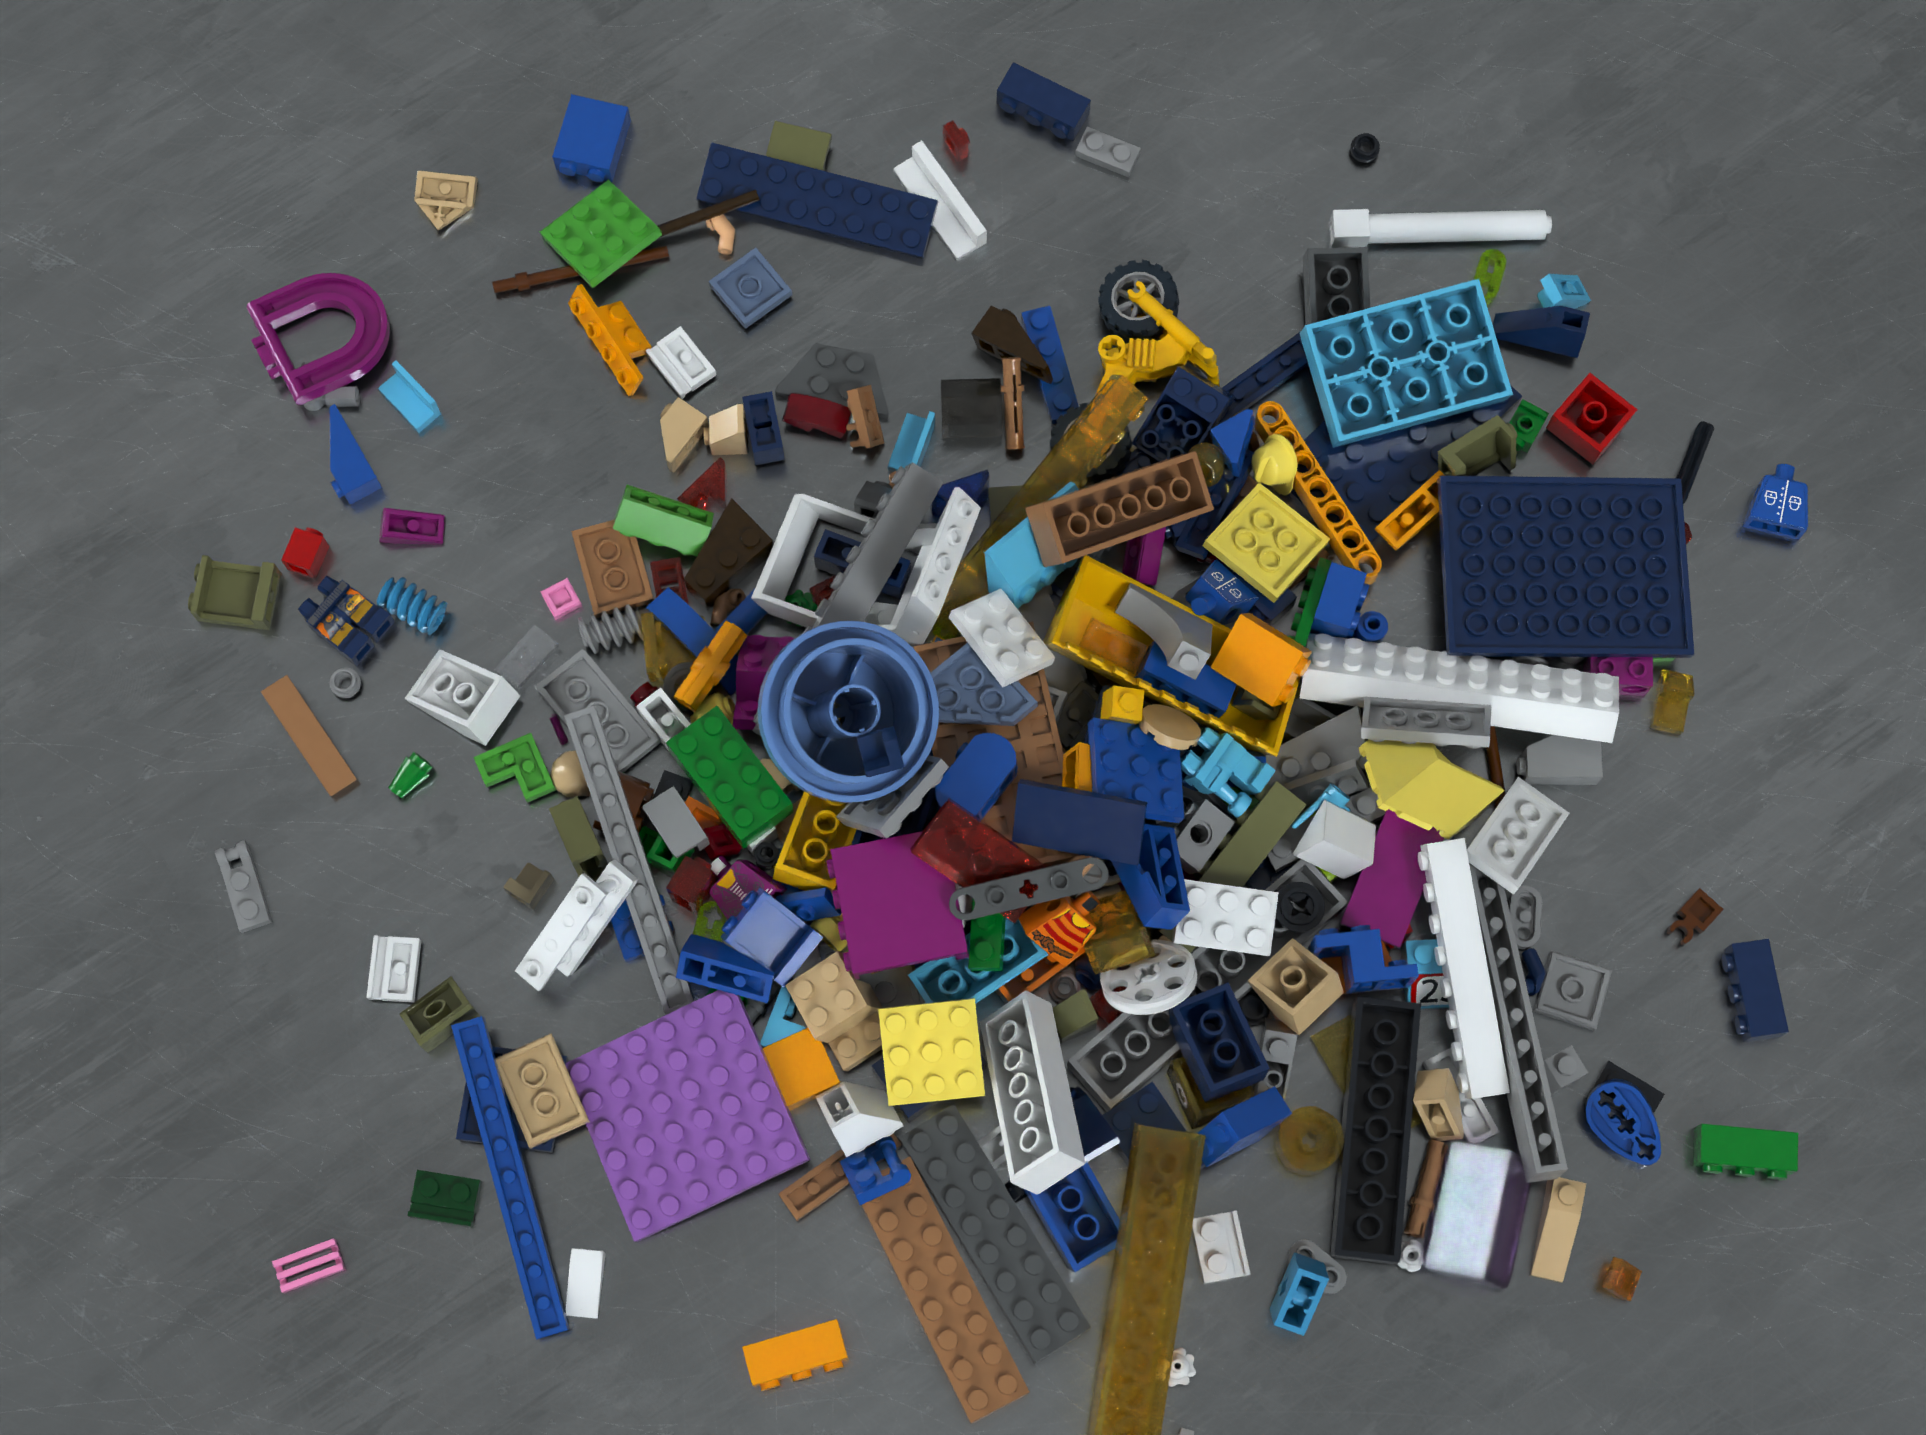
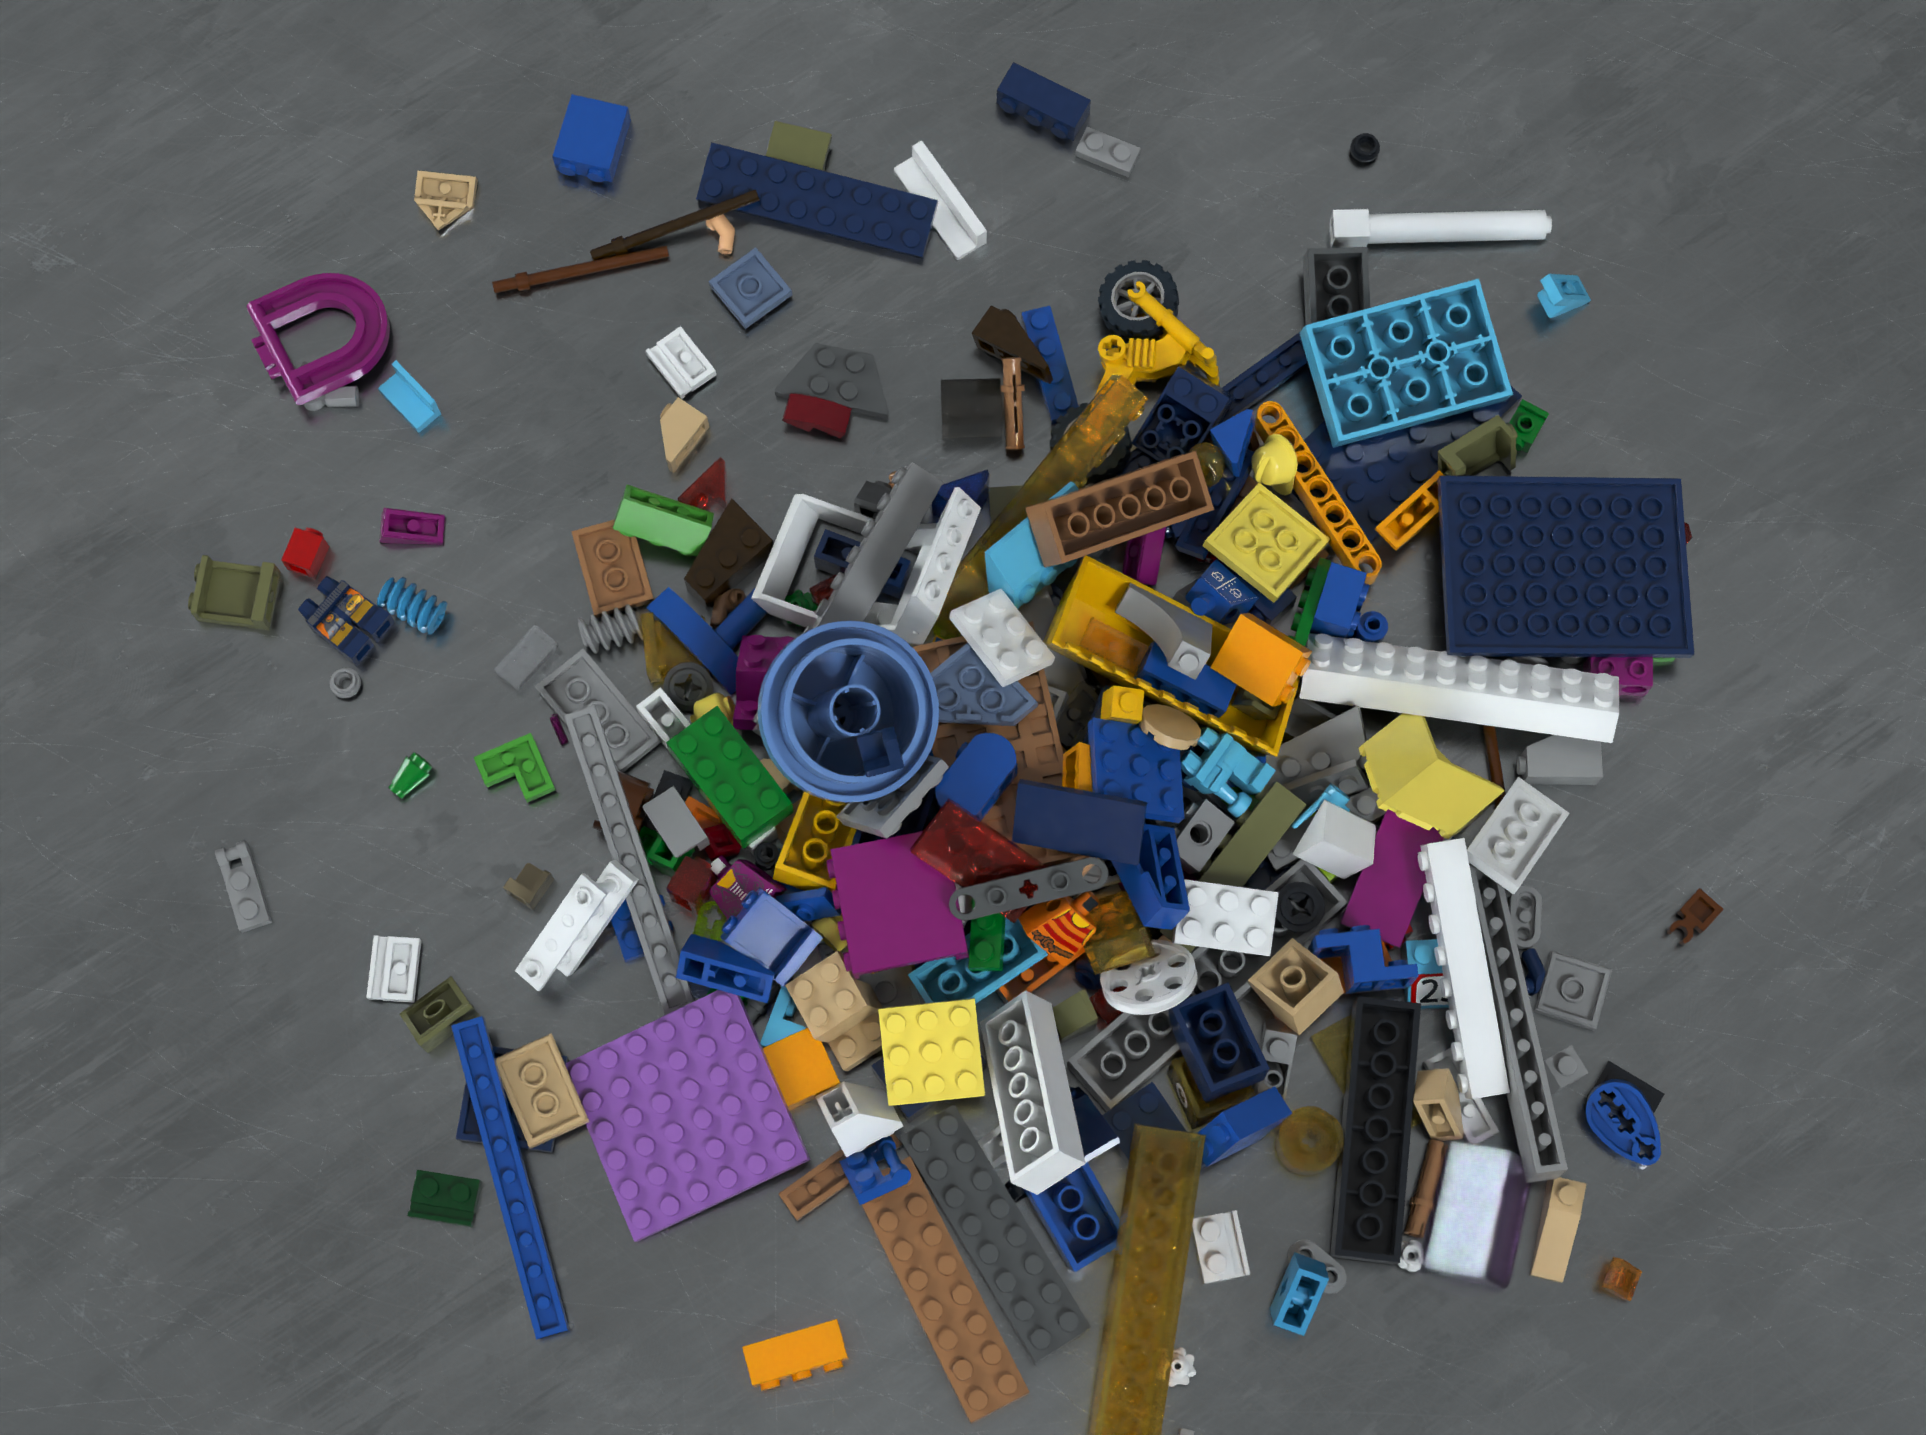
(283, 1274): bright pink tile -> none
(308, 735): medium nougat slope -> none
(347, 462): blue slope -> none
(463, 696): white slope -> none
(561, 599): bright pink tile -> none
(568, 775): tan hair -> none
(579, 838): olive slope -> none
(585, 1283): white slope -> none
(600, 233): bright green plate -> none
(614, 336): light orange bracket -> none
(642, 693): dark red plate -> none
(667, 564): clear red slope -> none
(710, 666): light orange piece -> none
(727, 432): tan slope -> none
(763, 428): dark blue brick -> none
(864, 412): medium nougat plate -> none
(912, 441): medium azure panel -> none
(956, 140): clear red plate -> none
(1061, 978): light grey plate -> none
(1254, 1008): black plate -> none
(1426, 722): light grey plate -> none
(1493, 278): clear neon green beam -> none
(1548, 328): dark blue slope -> none
(1591, 418): red slope -> none
(1672, 701): clear yellow slope -> none
(1694, 457): black axle -> none
(1745, 1151): green brick -> none
(1755, 990): dark blue brick -> none
(1779, 505): torso -> none

